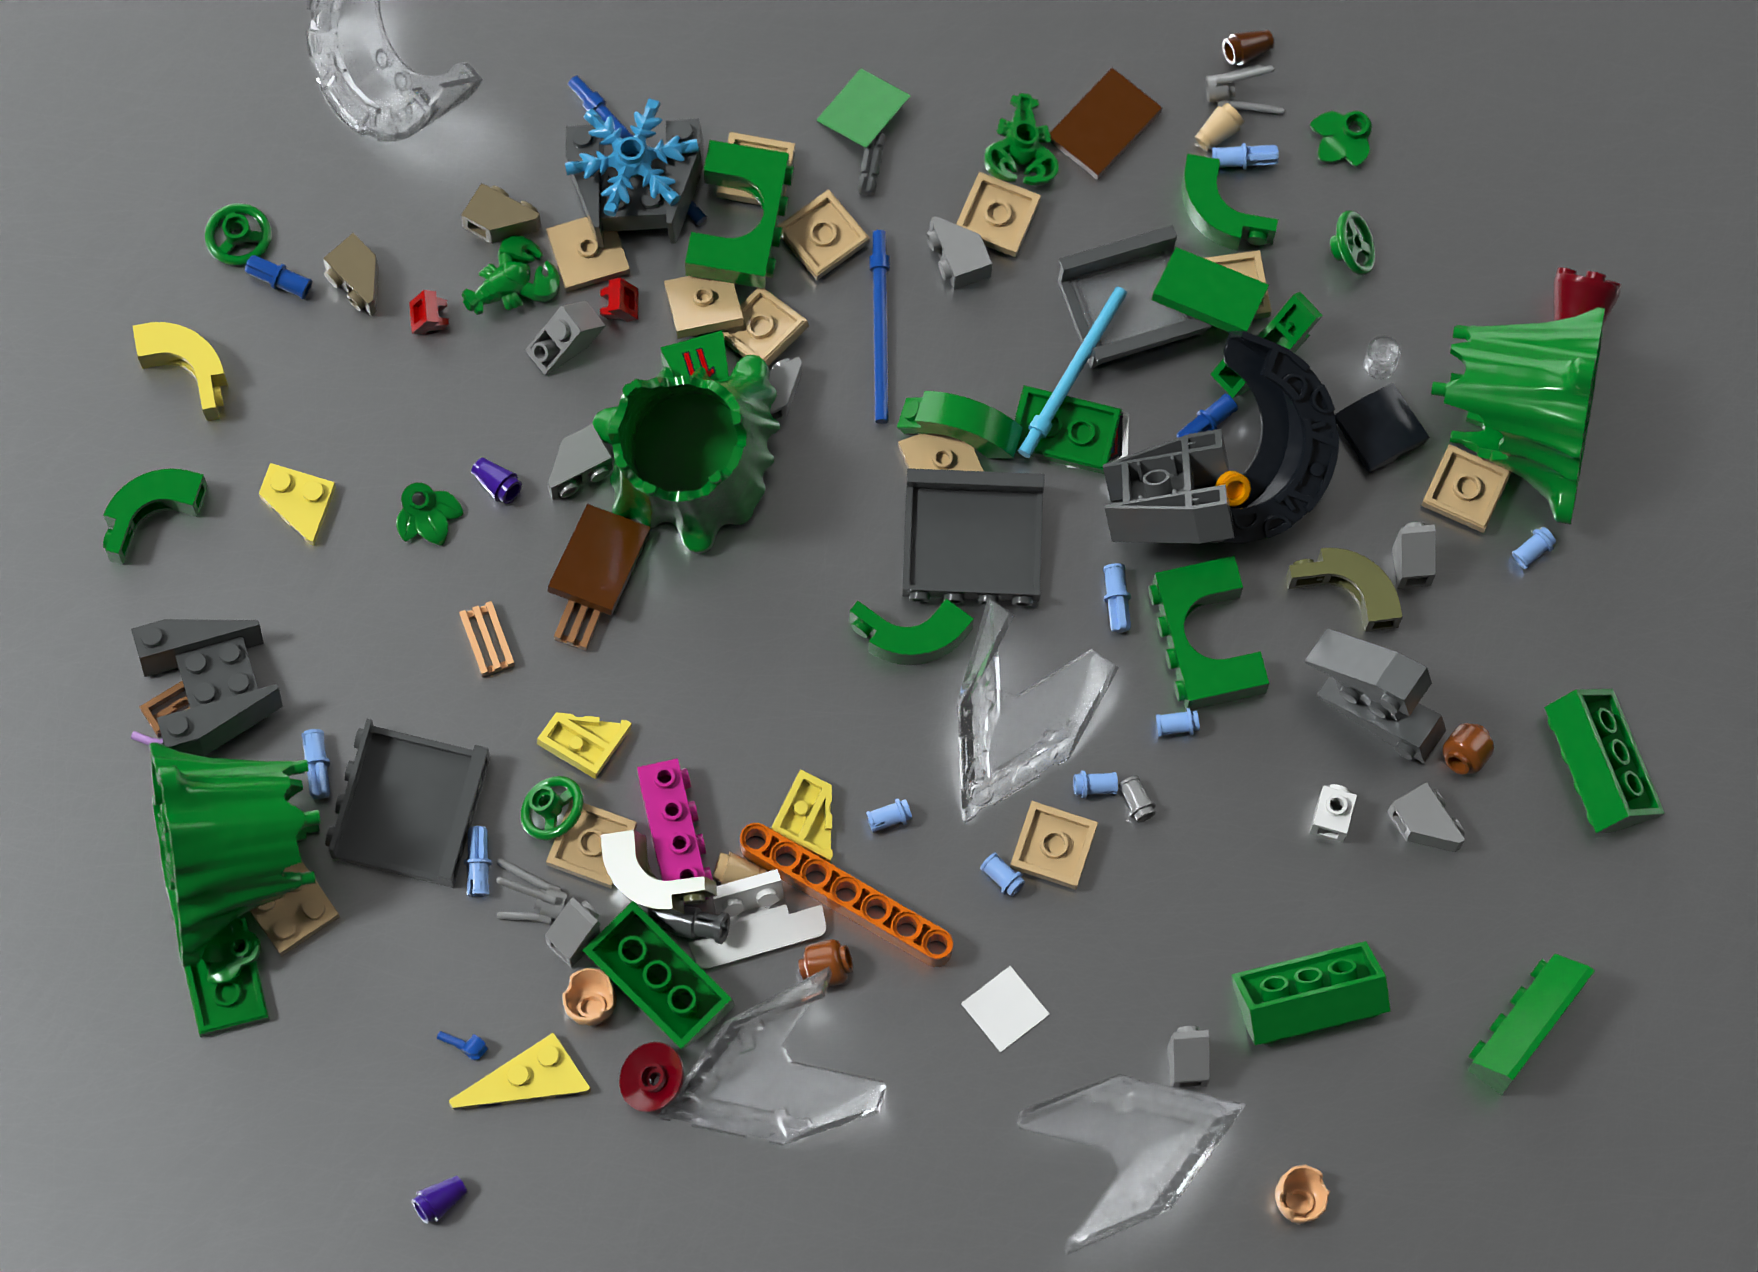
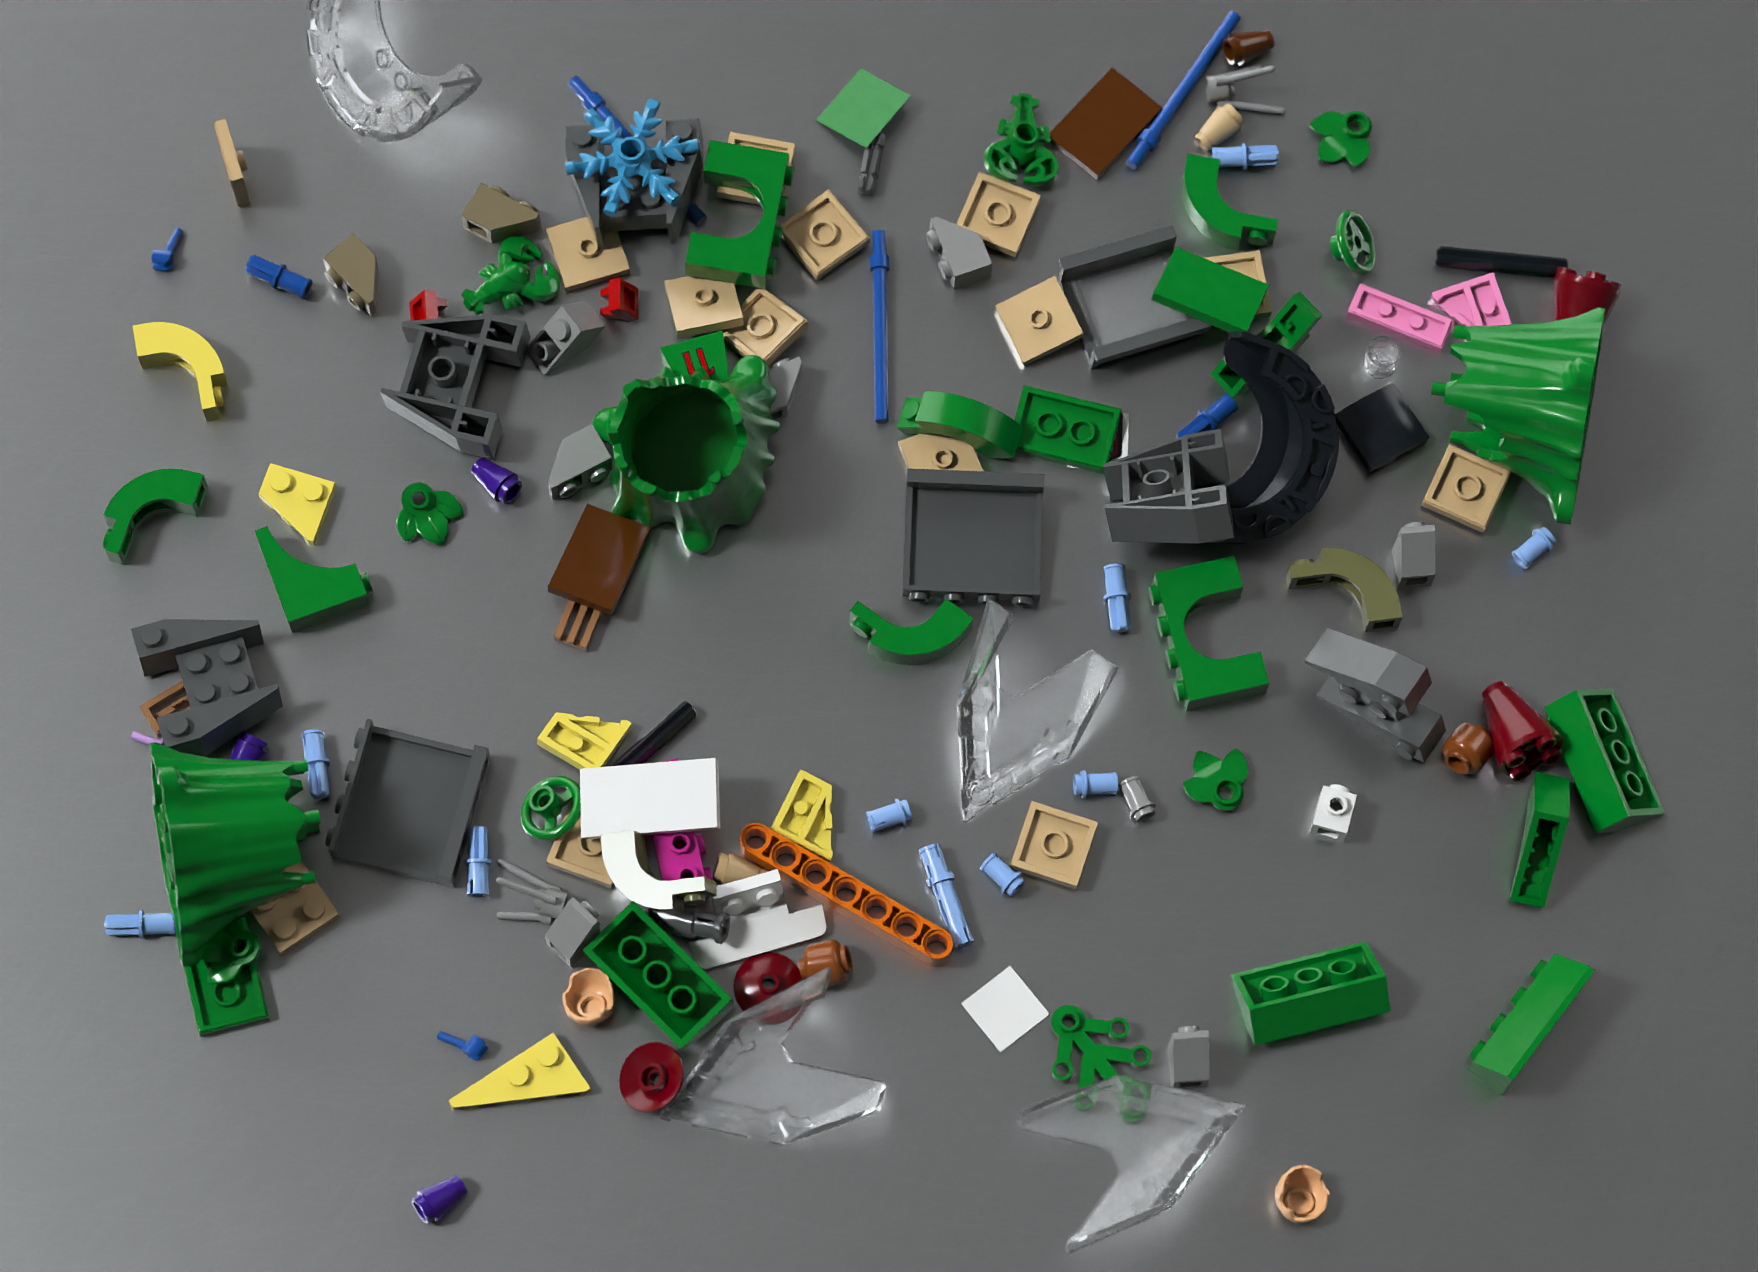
(139, 924): none -> light blue axle
(164, 258): none -> blue hand
(233, 222): green piece -> none
(234, 163): none -> tan plate
(248, 748): none -> dark purple cone
(309, 591): none -> green arch
(446, 375): none -> dark grey wedge
(477, 613): light nougat tile -> none
(650, 798): none -> white tile
(658, 735): none -> black axle
(750, 975): none -> dark red dish
(944, 890): none -> light blue pin
(1039, 320): none -> tan plate
(1042, 423): medium azure bar -> none
(1094, 1055): none -> green plant
(1151, 137): none -> blue bar
(1178, 722): light blue pin -> none
(1217, 775): none -> green plate
(1237, 487): light orange tile -> none
(1400, 318): none -> bright pink tile
(1425, 821): light grey slope -> none
(1474, 302): none -> bright pink wing
(1498, 261): none -> black axle
(1518, 732): none -> dark red cone
(1542, 838): none -> green arch

